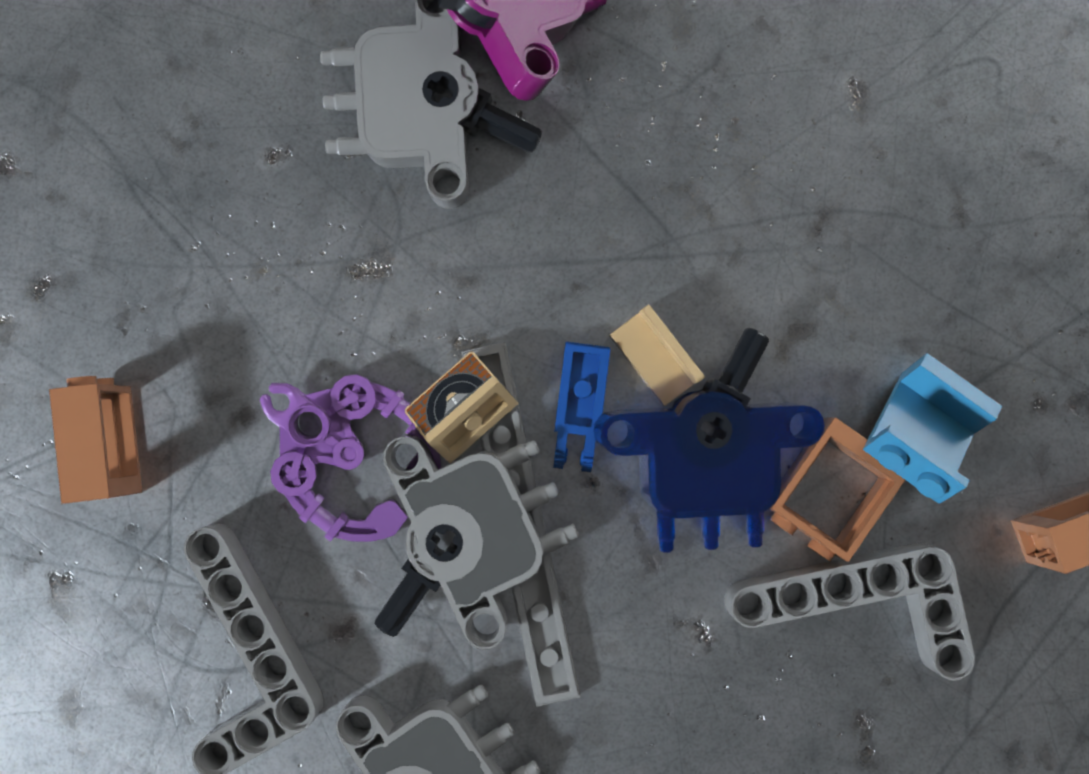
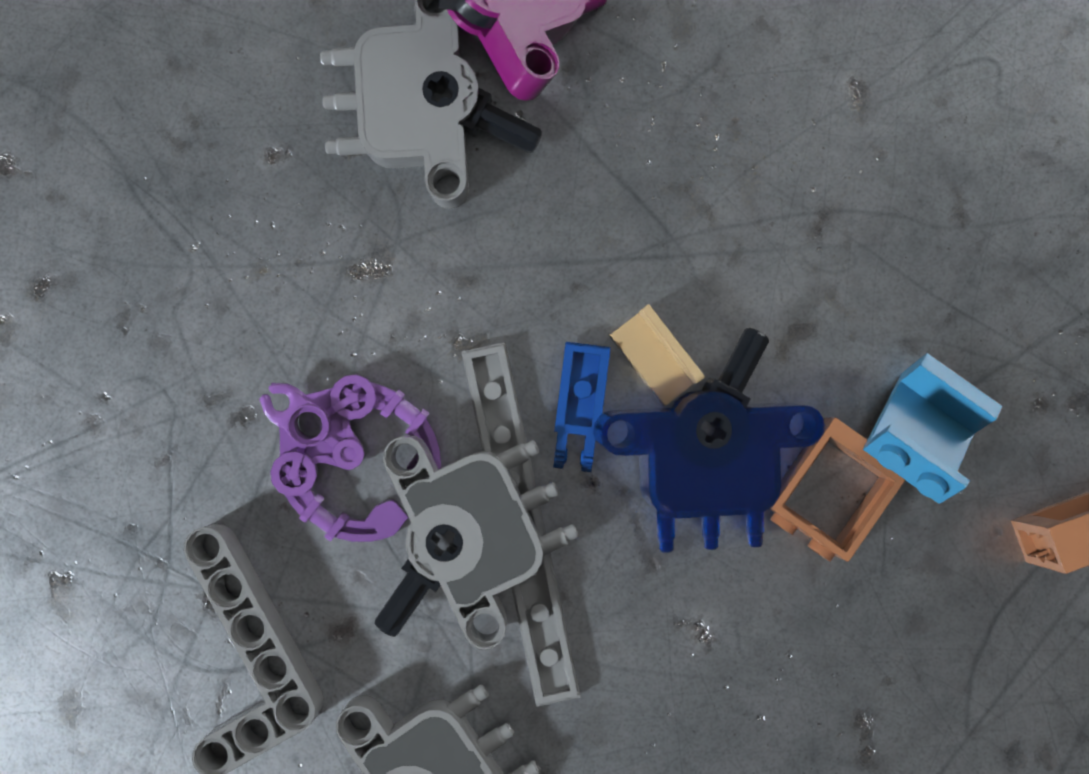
(95, 440): nougat window -> none
(460, 407): panel -> none
(860, 589): light grey beam -> none

